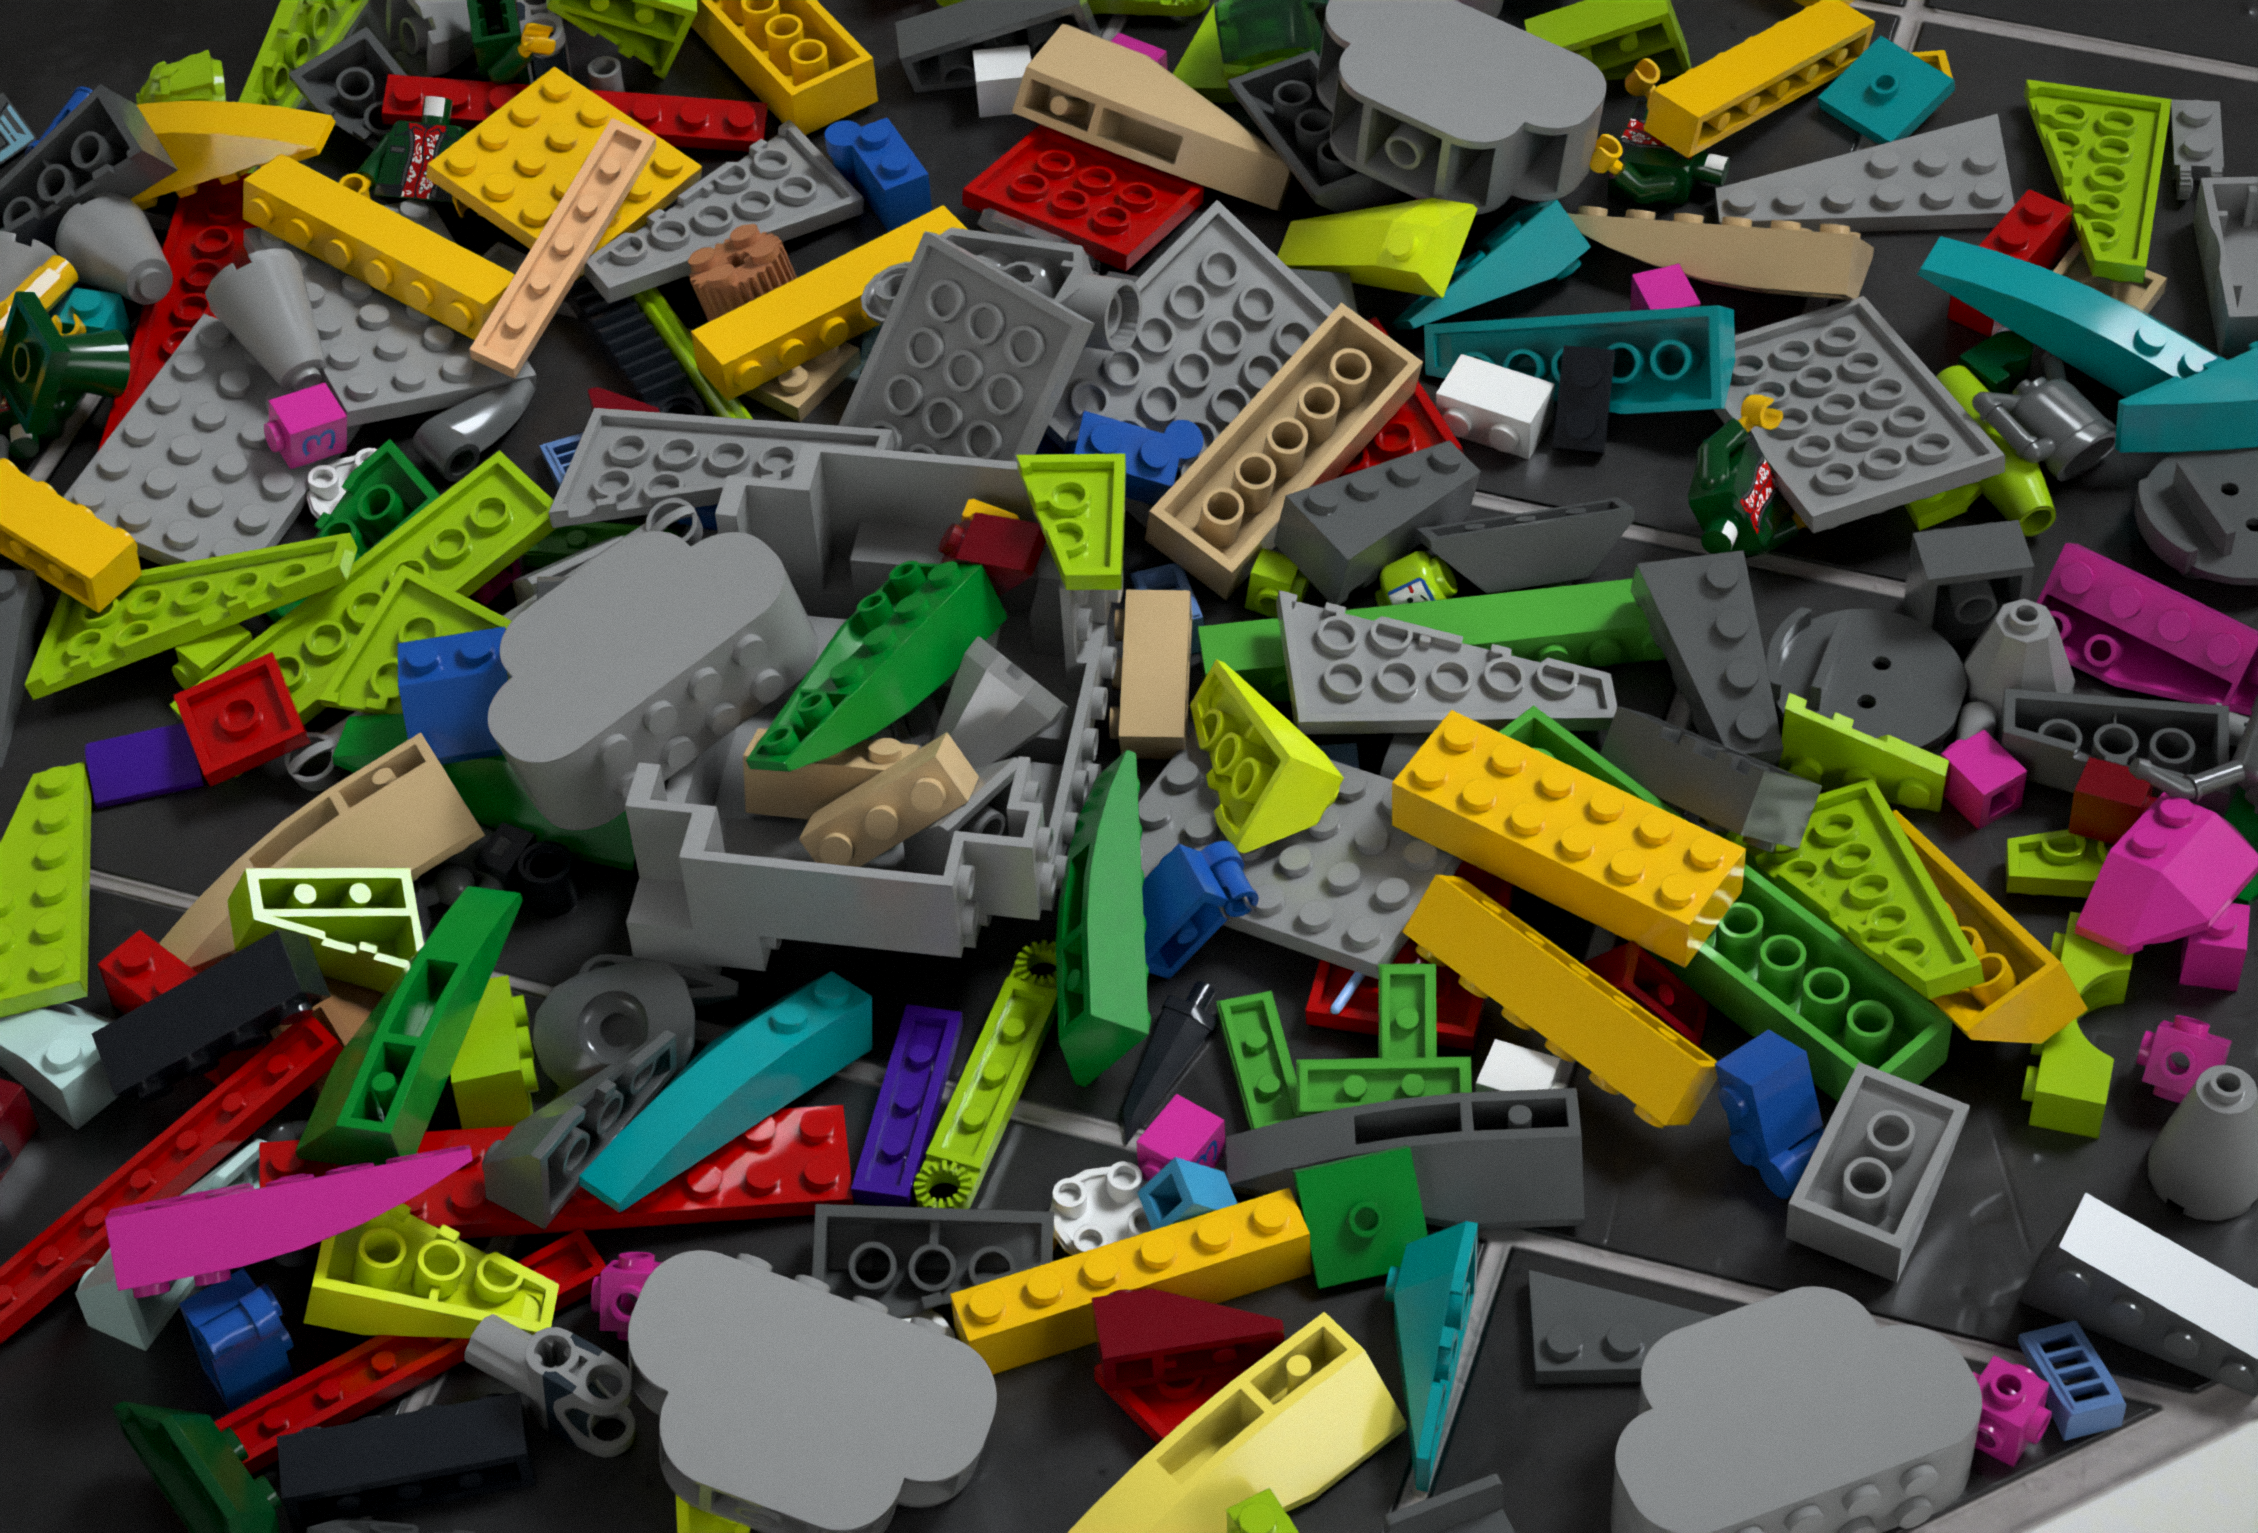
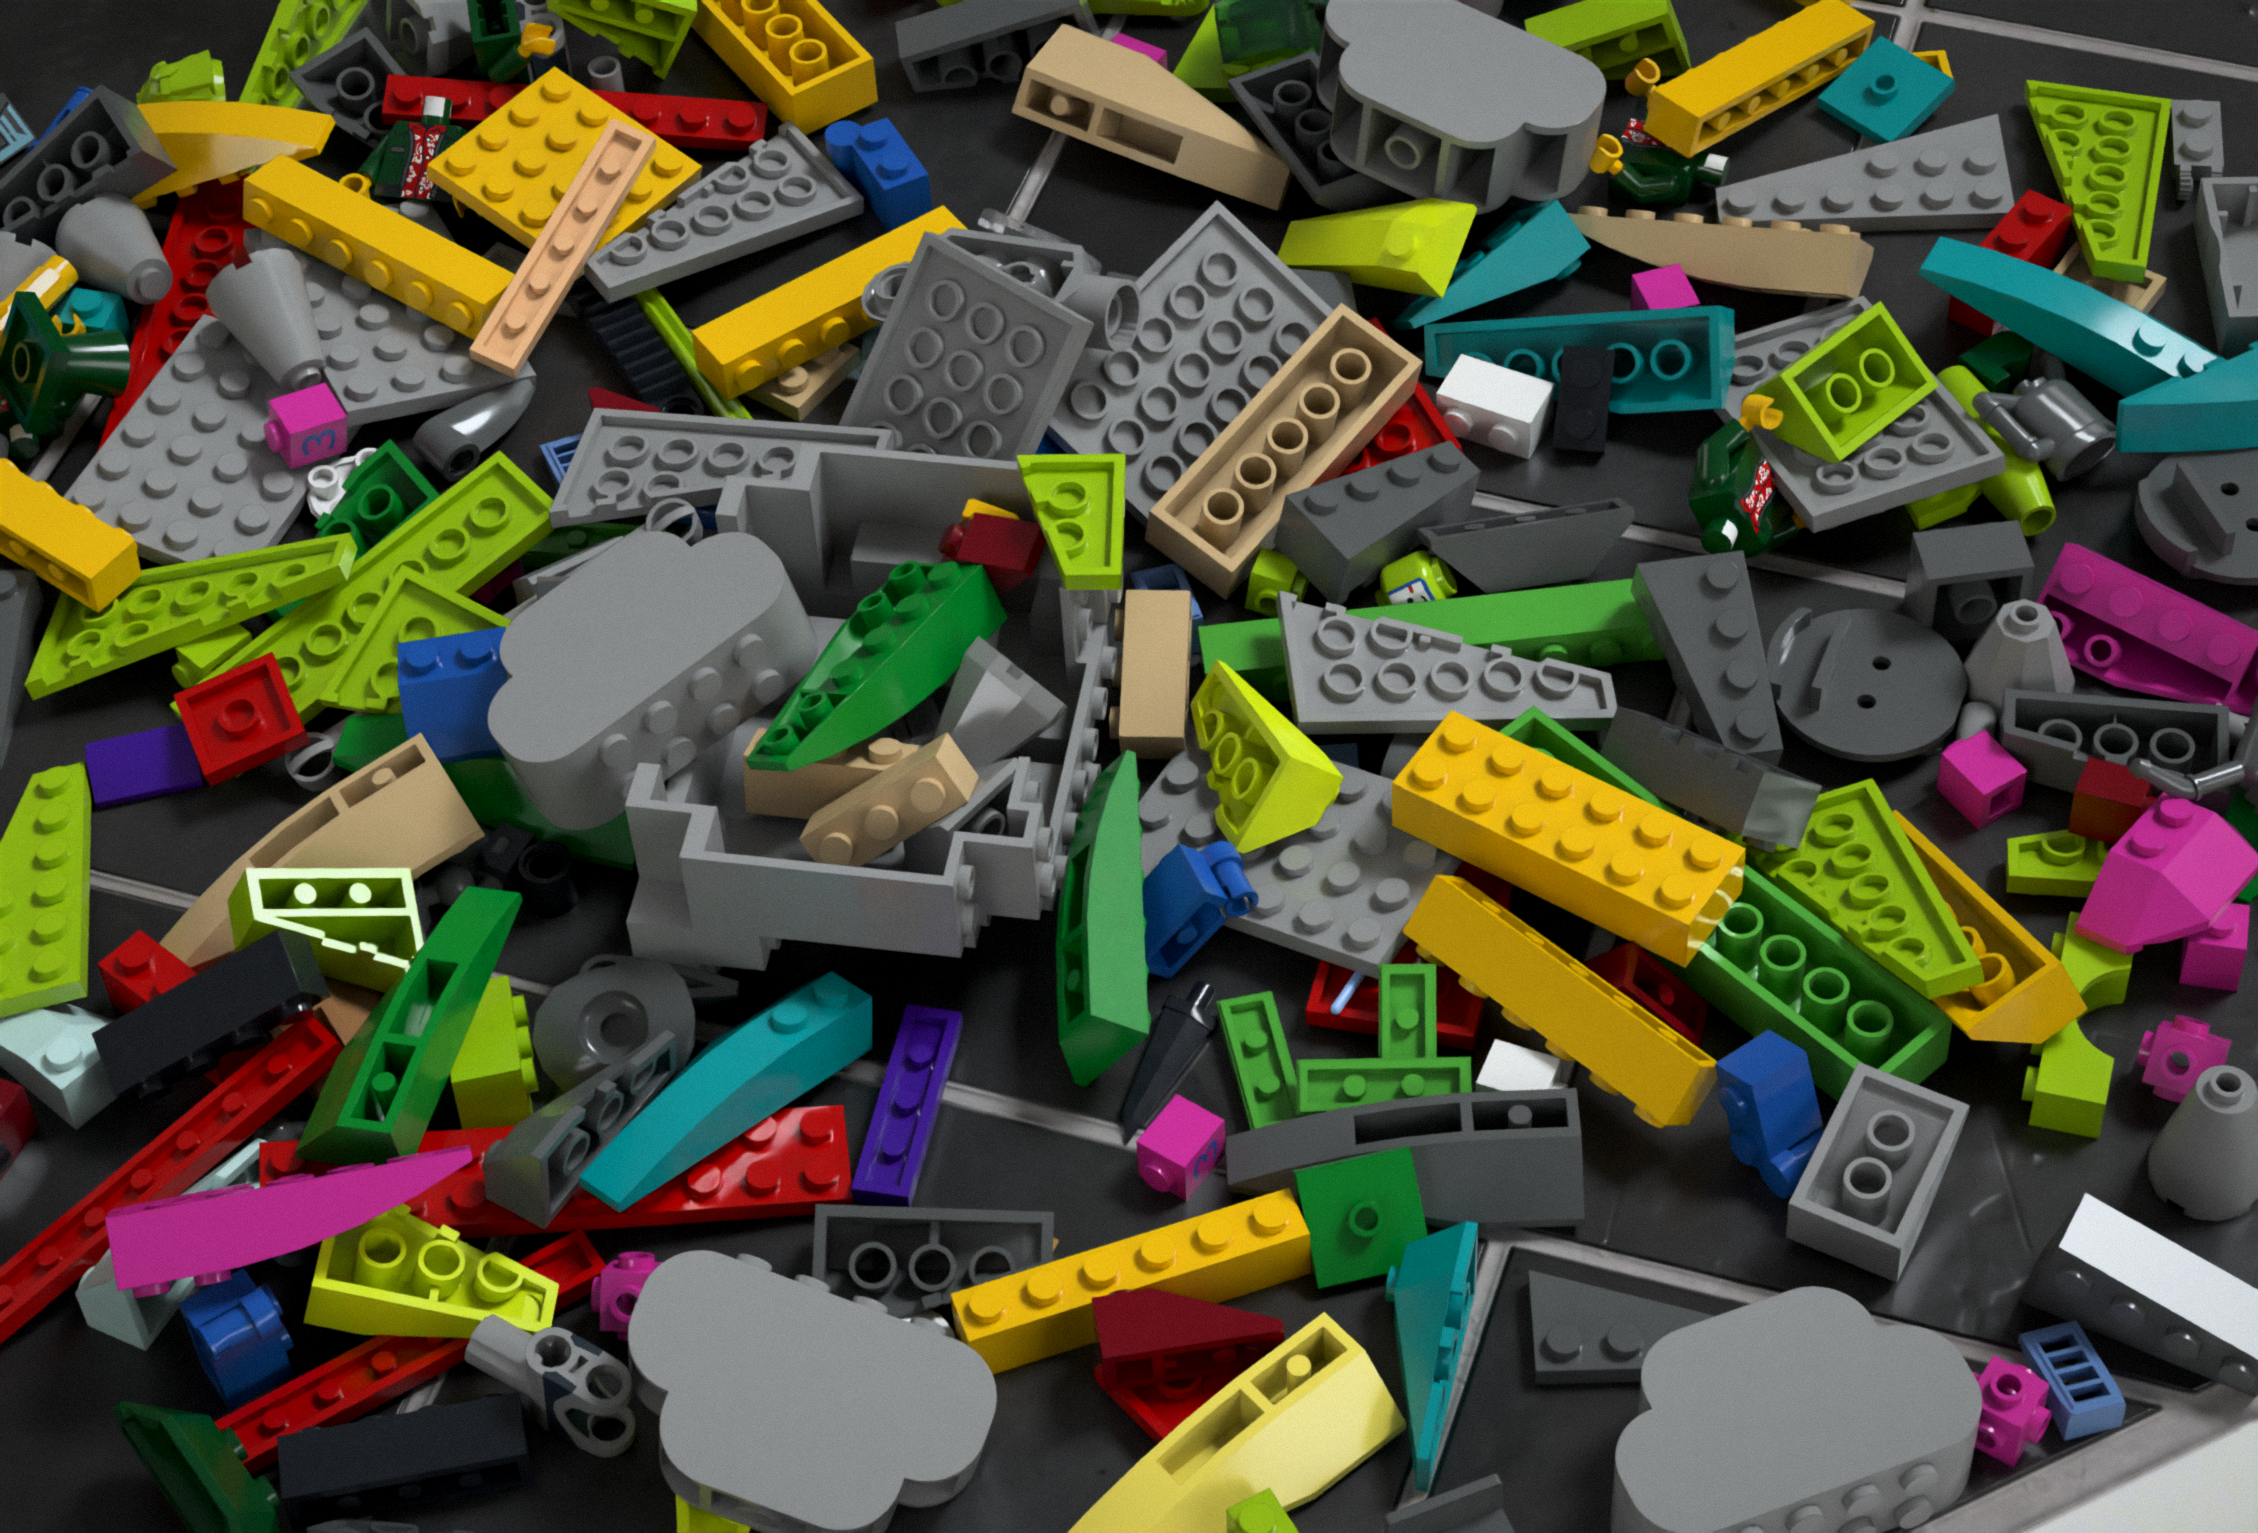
(739, 270): nougat brick -> none
(991, 1082): lime plate -> none
(999, 78): white brick -> none
(1085, 195): red plate -> none
(1098, 1207): white dish -> none
(1150, 455): blue hinge -> none
(1184, 1192): dark azure brick -> none
(1839, 756): lime wing -> none
(1848, 386): none -> lime slope

